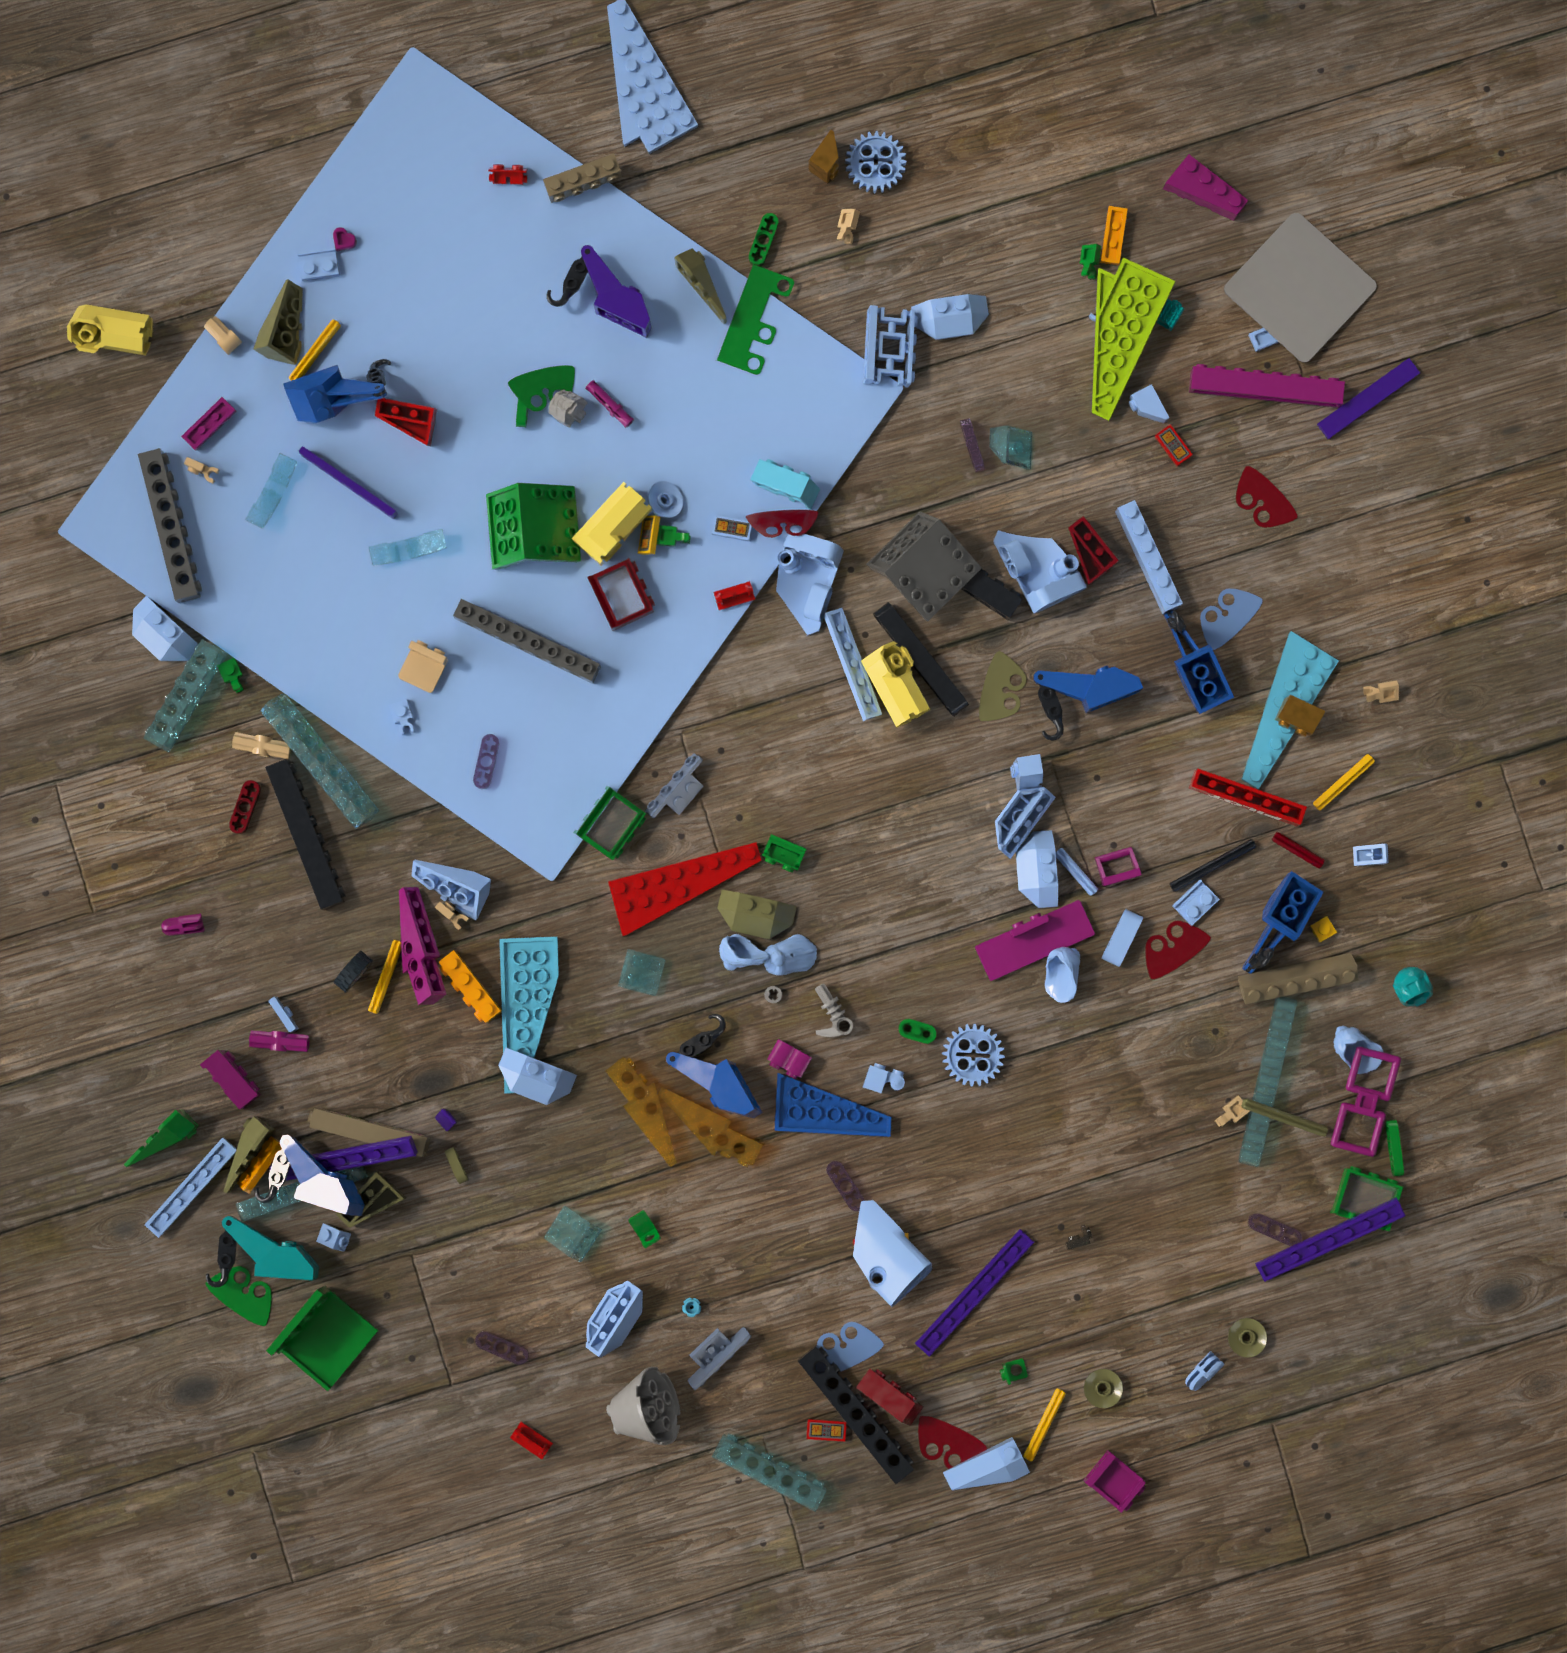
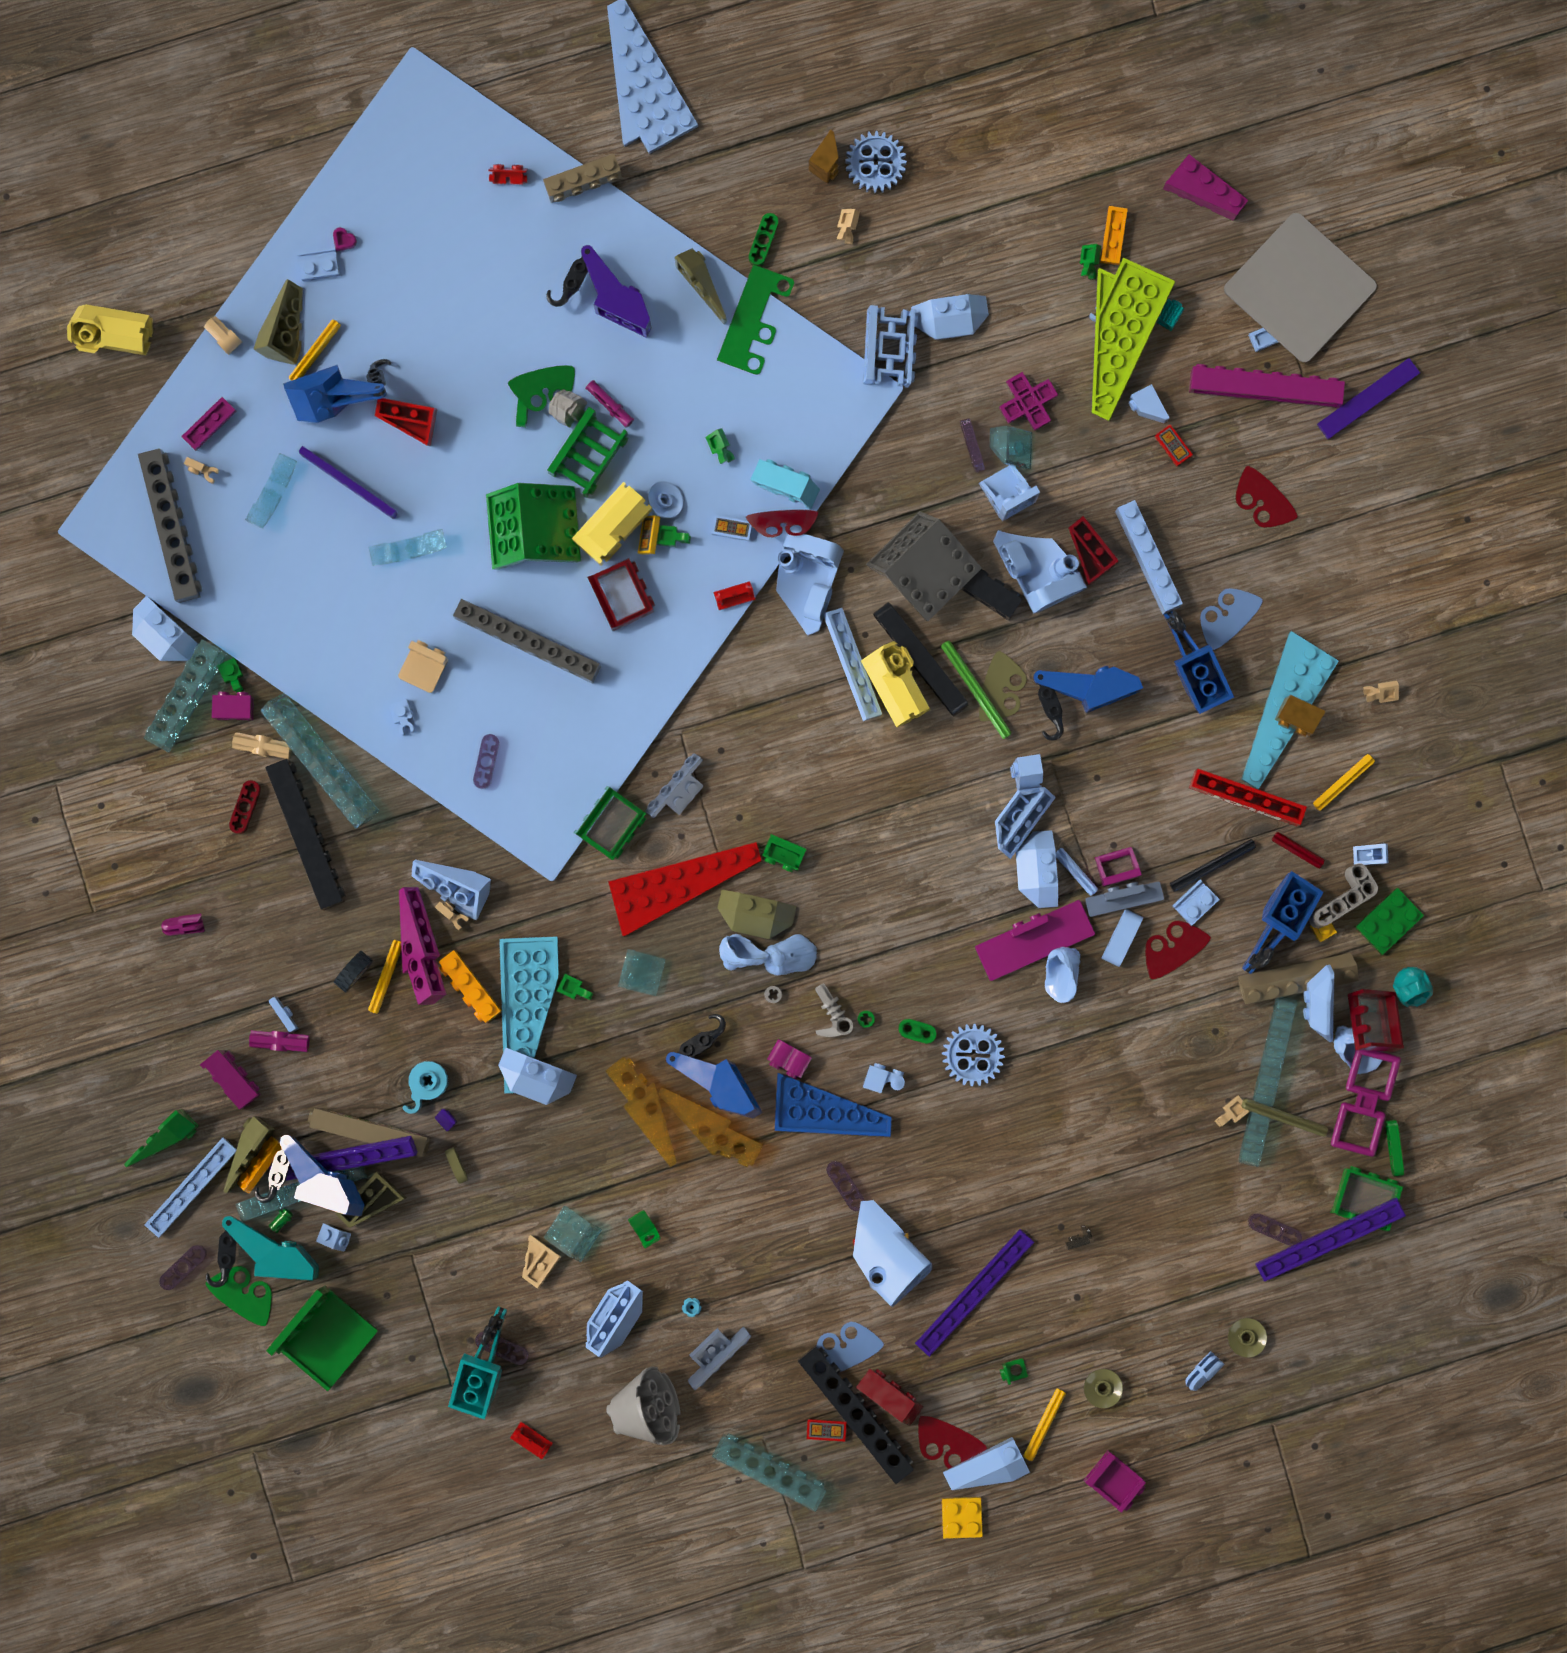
(176, 1281): none -> clear purple beam
(232, 706): none -> magenta brick
(283, 1217): none -> green pin
(420, 1090): none -> medium azure piece
(477, 1378): none -> teal slope
(539, 1262): none -> tan wing
(572, 987): none -> green plate
(578, 435): none -> green fence
(718, 444): none -> green plate
(861, 1023): none -> green bush
(961, 1517): none -> yellow plate
(976, 689): none -> bright green axle
(1009, 492): none -> light blue bracket
(1028, 401): none -> magenta plate
(1120, 899): none -> sand blue bracket
(1321, 1002): none -> light blue wedge
(1342, 901): none -> light grey beam
(1375, 1020): none -> dark red window
(1389, 921): none -> green plate

